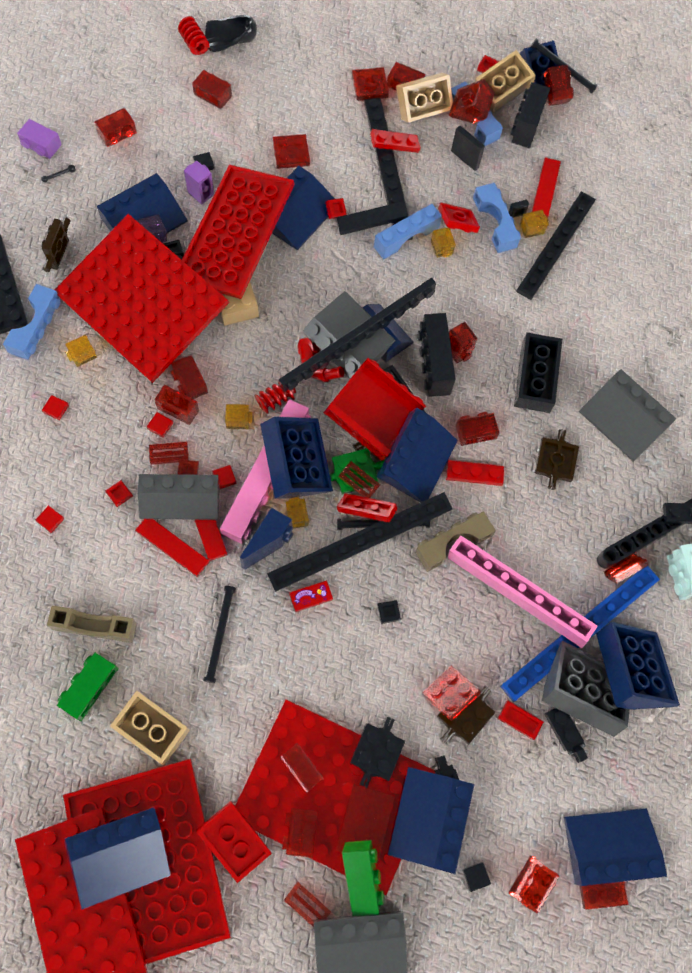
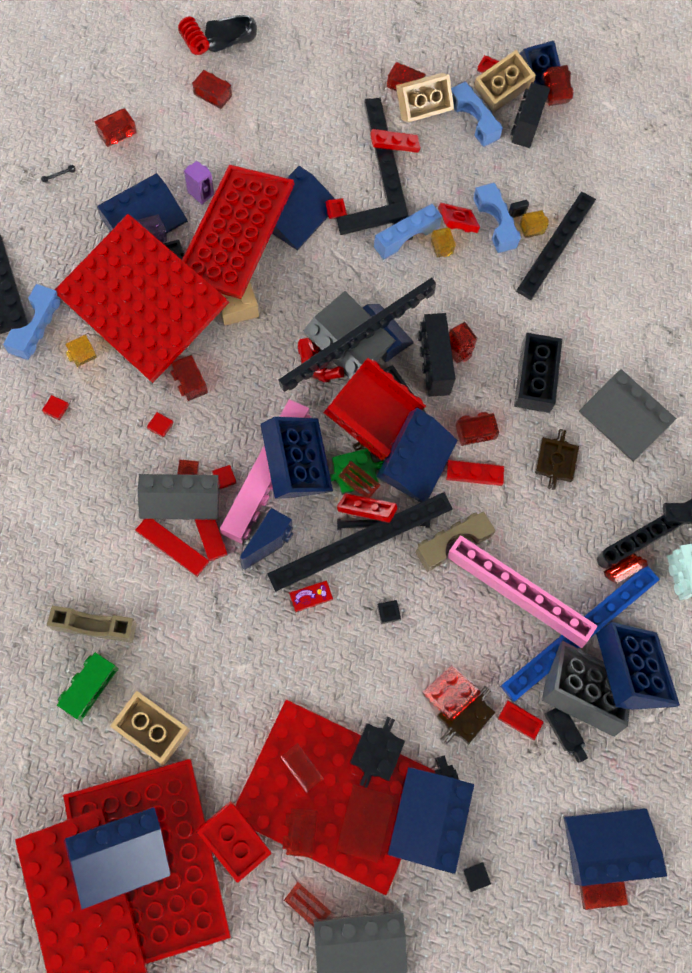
(39, 138): medium lavender brick -> none
(49, 519): red tile -> none
(55, 243): dark brown plate -> none
(119, 493): red tile -> none
(164, 459): clear red tile -> none
(177, 404): clear red brick -> none
(205, 159): black tile -> none
(229, 590): black bar -> none
(238, 416): clear yellow brick -> none
(273, 396): red piece -> none
(291, 151): clear red plate -> none
(297, 511): clear yellow brick -> none
(362, 878): green brick -> none
(370, 83): clear red plate -> none
(467, 148): black tile -> none
(472, 102): clear red slope -> none
(534, 884): clear red bracket -> none
(546, 186): red tile -> none
(559, 62): black bar -> none

